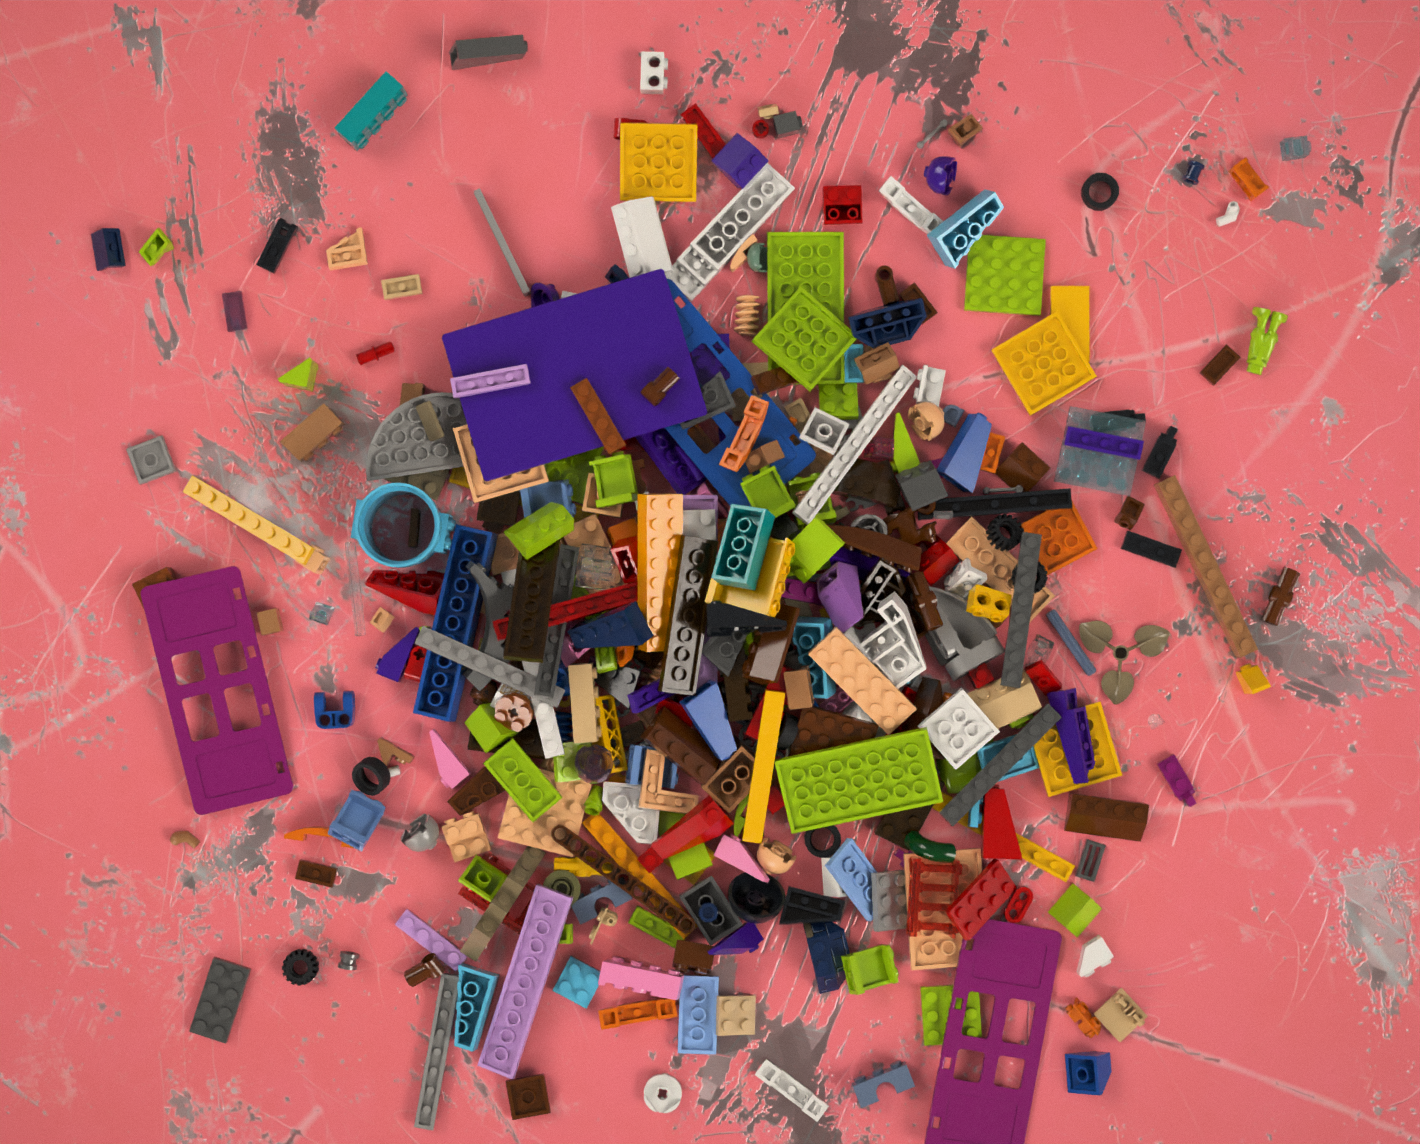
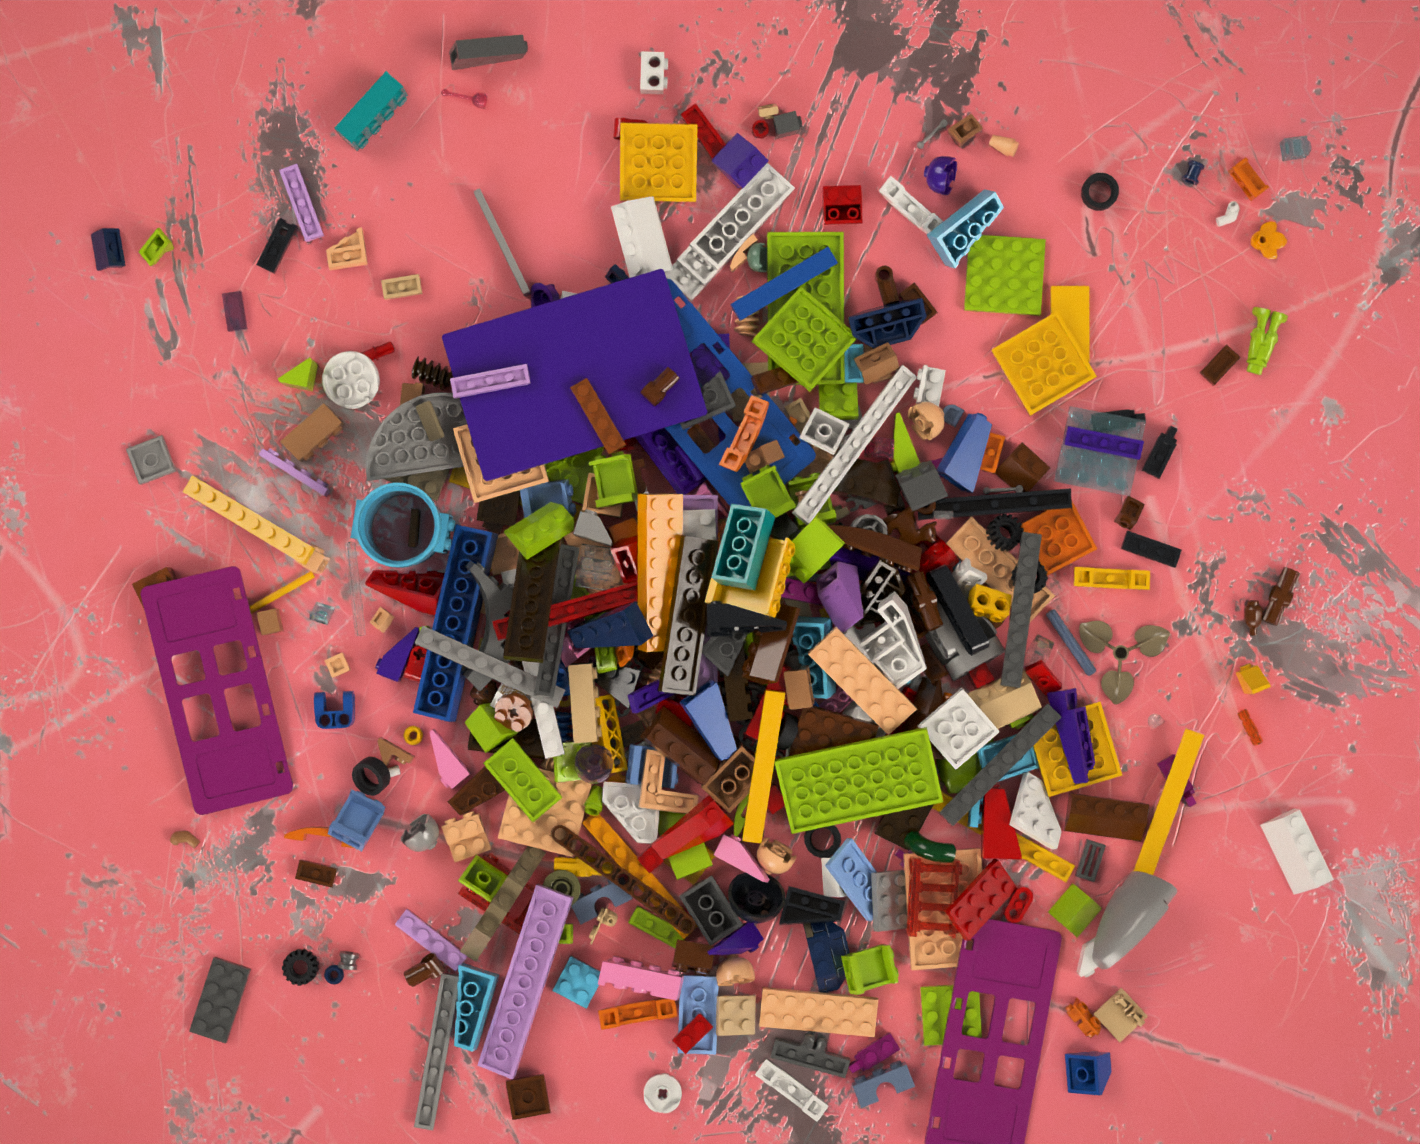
(282, 591): none -> yellow bar
(301, 202): none -> lavender plate
(302, 475): none -> lavender plate
(328, 976): none -> dark blue plate
(337, 665): none -> light nougat plate
(350, 379): none -> white tile
(408, 739): none -> yellow plate
(431, 373): none -> dark brown piece
(479, 99): none -> clear pink hinge
(591, 528): none -> light grey slope
(692, 1033): none -> red plate
(708, 912): dark blue tile -> none
(734, 971): none -> light nougat cylinder
(783, 283): none -> blue tile
(811, 1055): none -> dark grey plate
(818, 1012): none -> light nougat plate
(874, 1053): none -> magenta hinge
(935, 669): none -> reddish brown plate
(957, 610): none -> black beam
(1005, 145): none -> light nougat cone
(1034, 812): none -> white plate
(1111, 578): none -> yellow slope
(1130, 916): none -> light grey panel
(1169, 801): none -> yellow tile
(1205, 567): medium nougat brick -> none
(1250, 727): none -> clear orange axle
(1253, 616): none -> reddish brown plant
(1270, 240): none -> light orange plate
(1296, 851): none -> white slope

